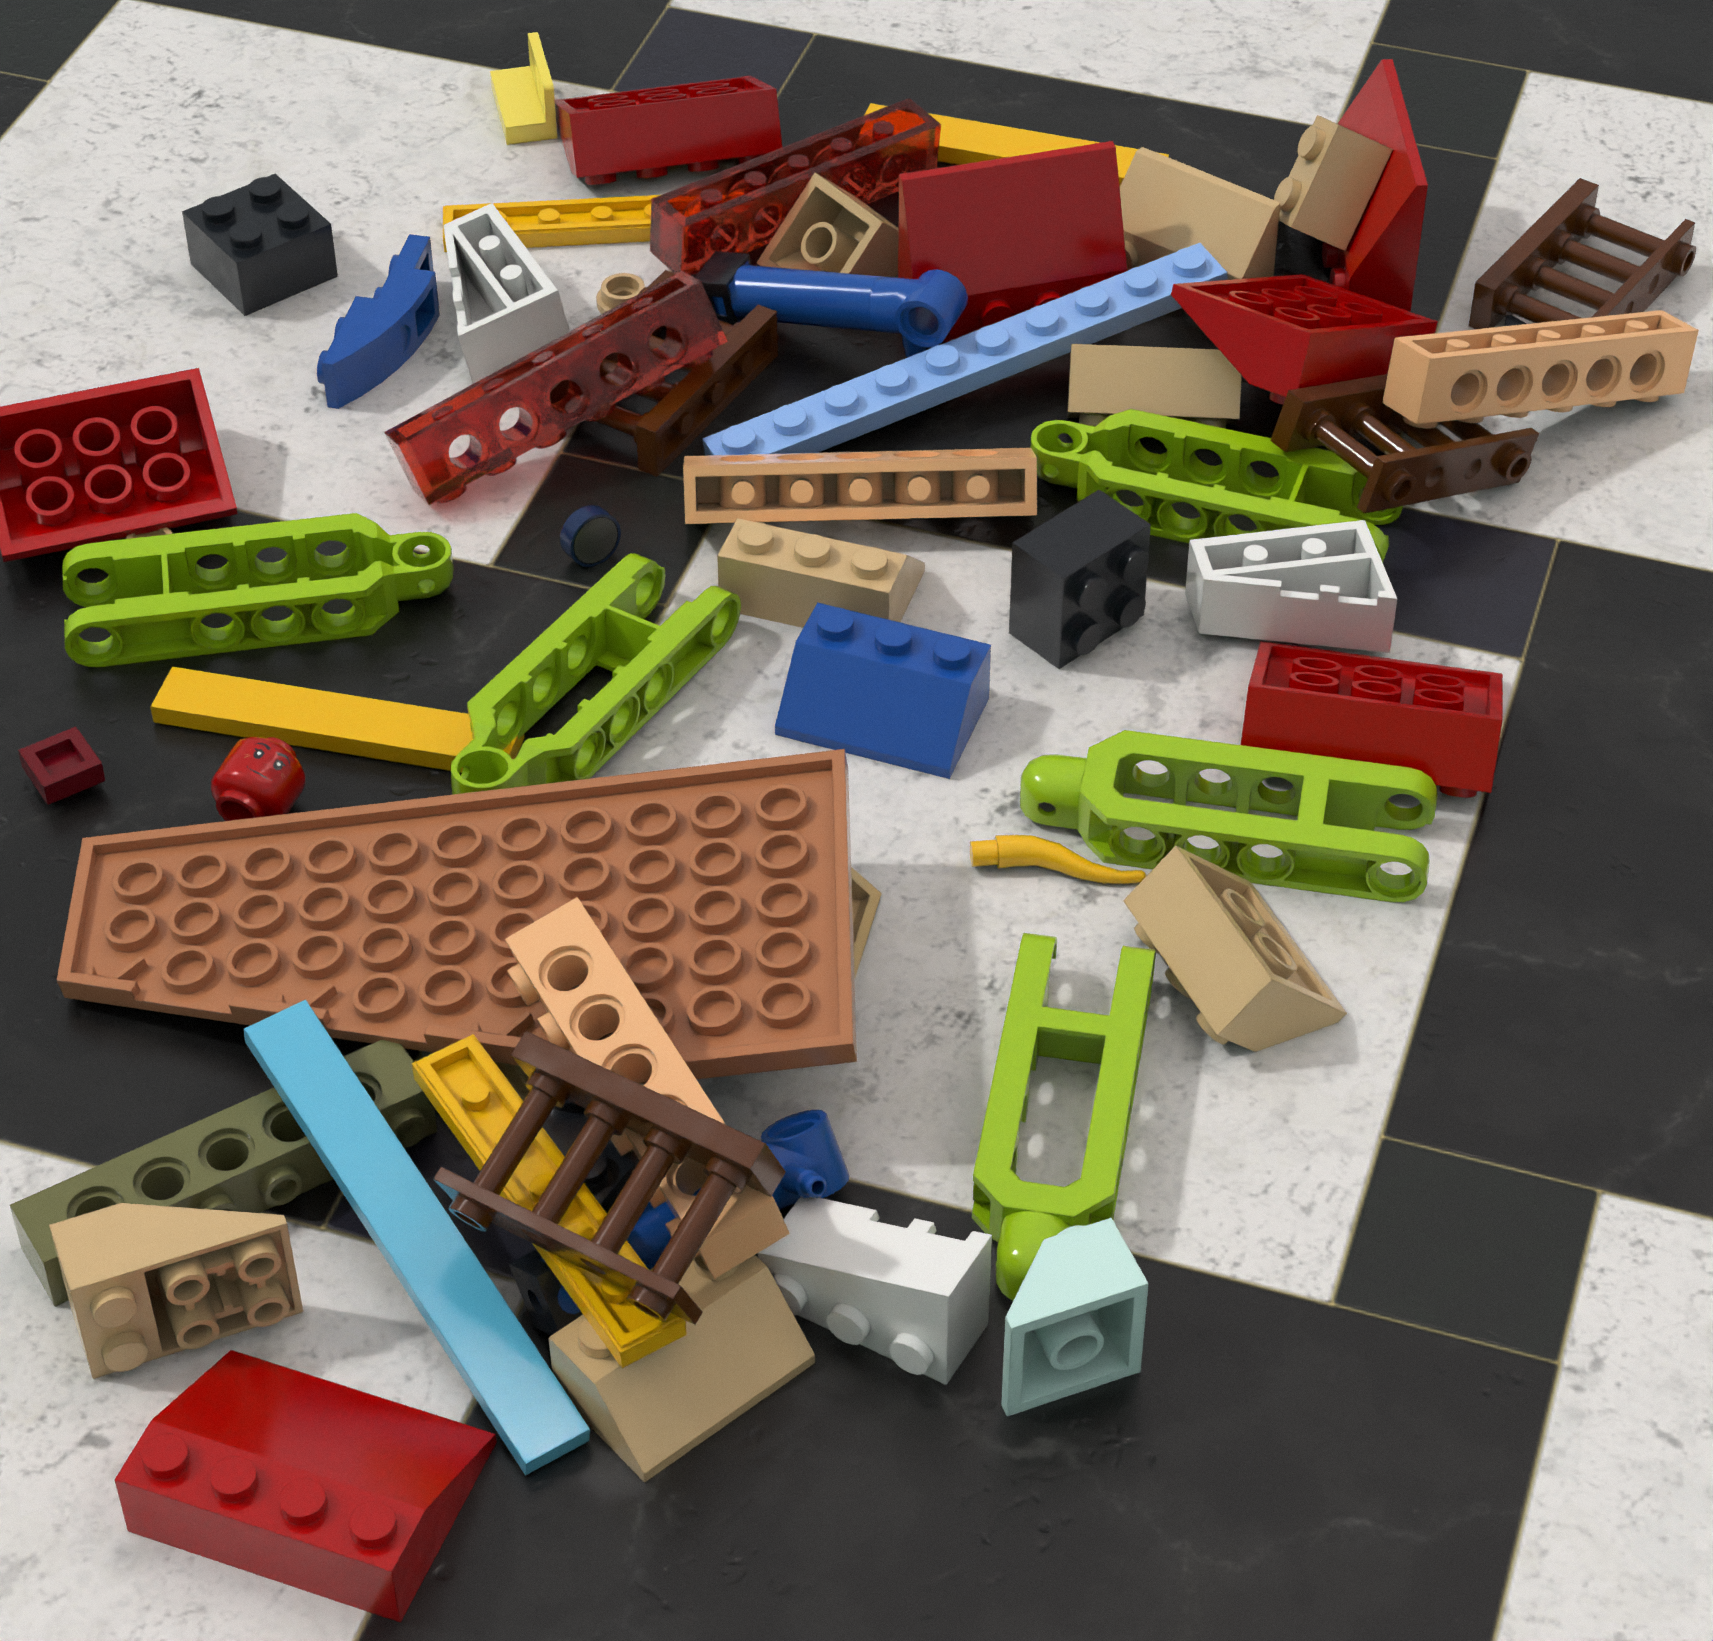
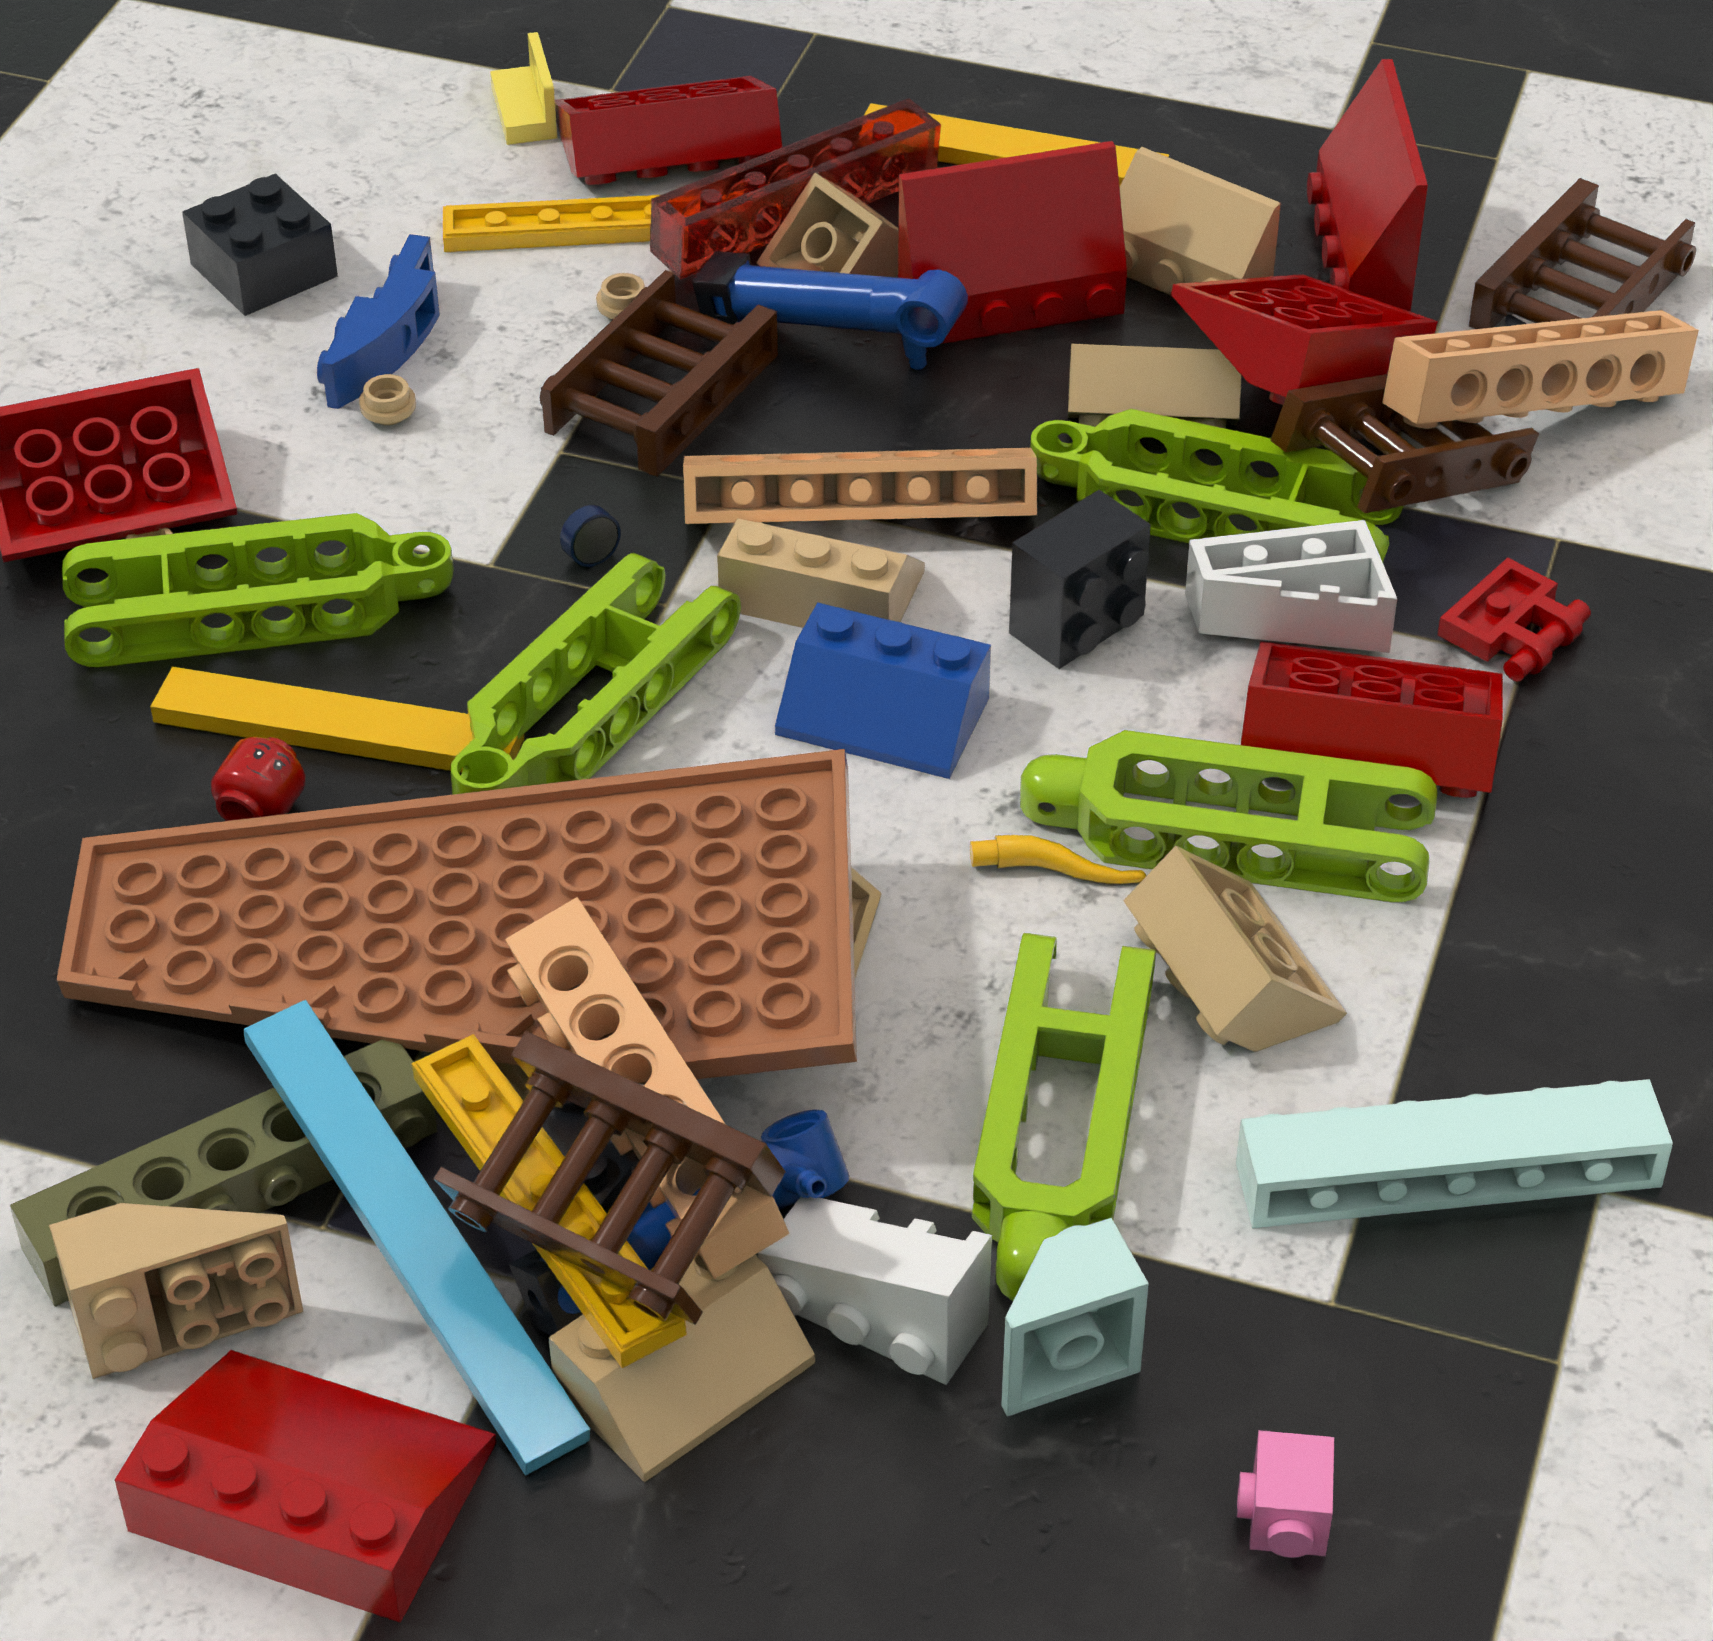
(61, 765): dark red plate -> none
(387, 399): none -> tan plate
(476, 411): clear red brick -> none
(498, 293): white wedge -> none
(970, 360): light blue plate -> none
(1289, 1494): none -> bright pink brick
(1331, 182): tan slope -> none
(1452, 1153): none -> light aqua brick
(1501, 608): none -> red plate

